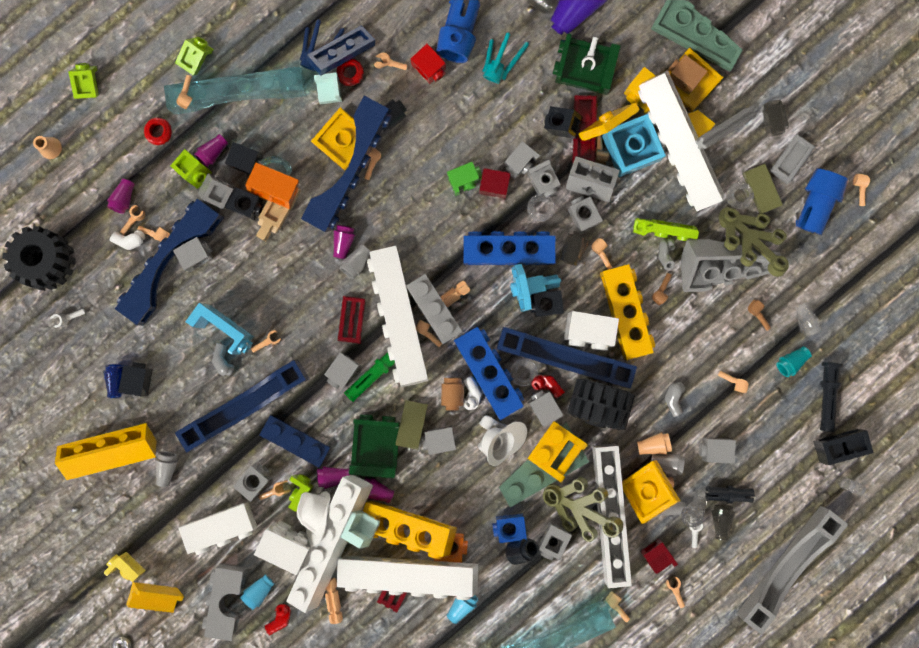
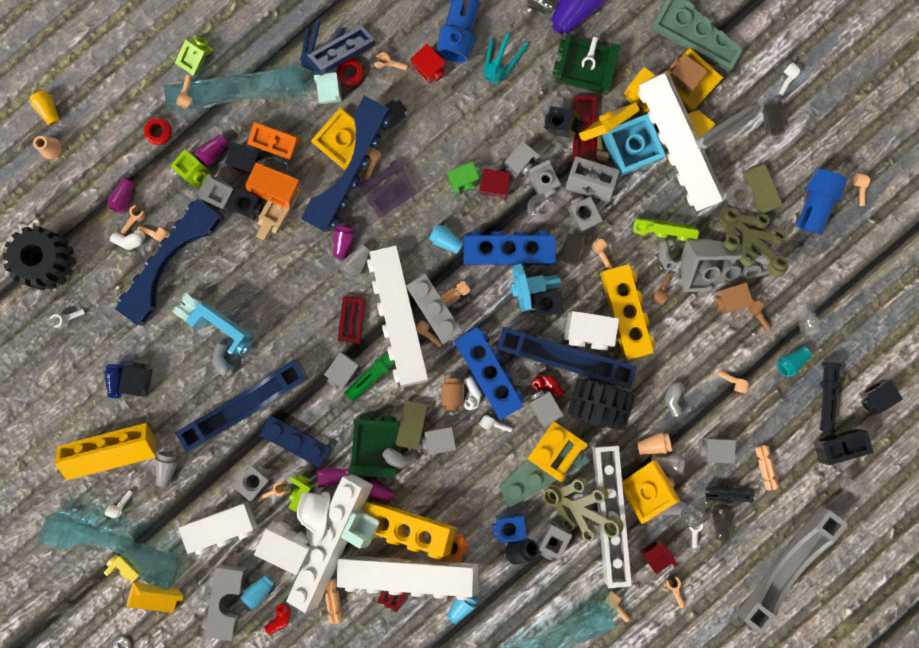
(45, 106): none -> yellow cone
(83, 81): lime bracket -> none
(115, 511): none -> white hand
(153, 565): none -> clear light blue arch
(186, 307): none -> light aqua wheel
(194, 254): light grey brick -> none
(266, 342): light nougat hand -> none
(273, 140): none -> orange hinge
(390, 195): none -> clear purple plate
(398, 460): none -> light grey arm
(444, 238): none -> medium azure cone
(503, 442): white piece -> none
(733, 298): none -> medium nougat brick
(767, 467): none -> light nougat axle
(791, 71): none -> white hand
(792, 159): light grey tile -> none
(880, 396): none -> black brick

